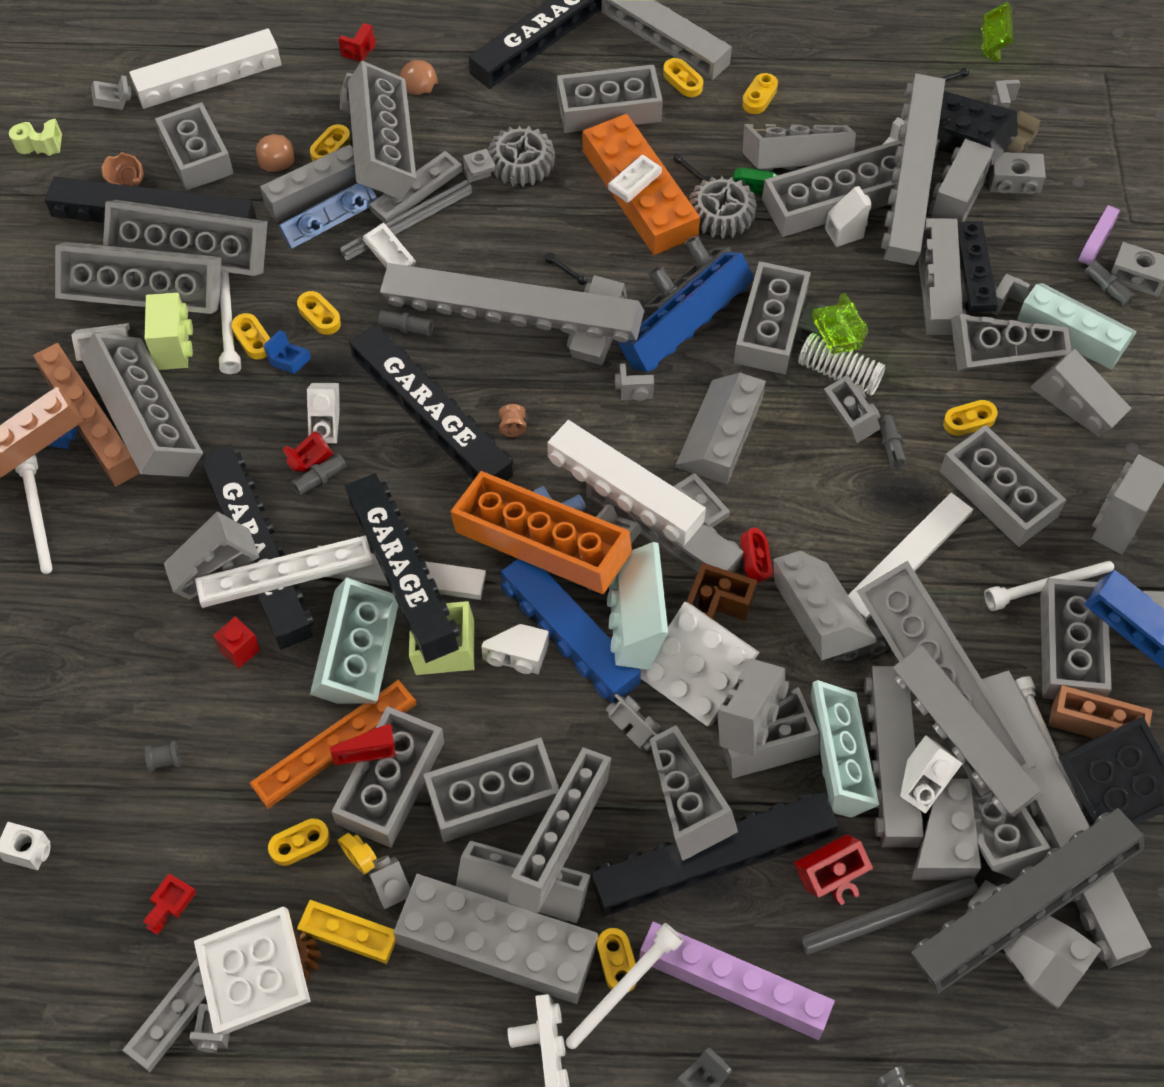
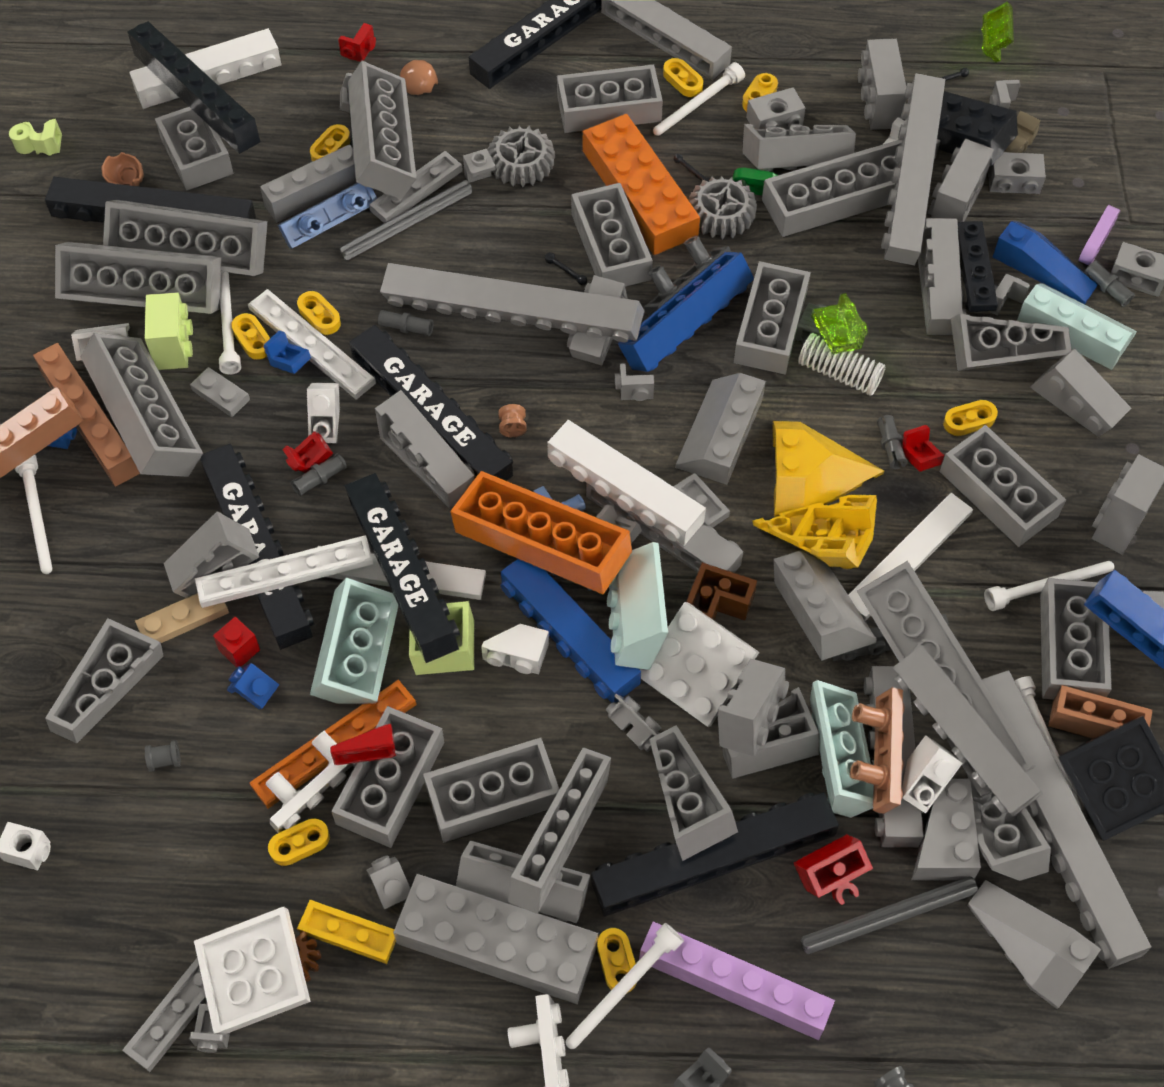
(102, 679): none -> light grey wedge
(111, 95): light grey bracket -> none
(169, 899): red plate -> none
(179, 618): none -> tan plate
(194, 87): none -> black brick
(220, 392): none -> light grey plate
(252, 685): none -> blue bracket
(274, 153): nougat hair -> none
(311, 795): none -> white plate
(322, 351): none -> white tile
(357, 852): yellow plate -> none
(387, 247): white plate -> none
(422, 449): none -> light grey wedge
(611, 235): none -> light grey brick
(635, 178): white plate -> none
(733, 75): none -> white piece
(756, 555): red plate -> none
(778, 108): none -> light grey brick
(813, 468): none -> yellow wedge
(832, 533): none -> yellow wedge
(848, 218): white slope -> none
(852, 408): light grey brick -> none
(882, 83): none -> light grey brick
(888, 760): none -> nougat plate
(920, 450): none -> red bracket
(1027, 900): dark grey brick -> none
(1041, 260): none -> blue wedge

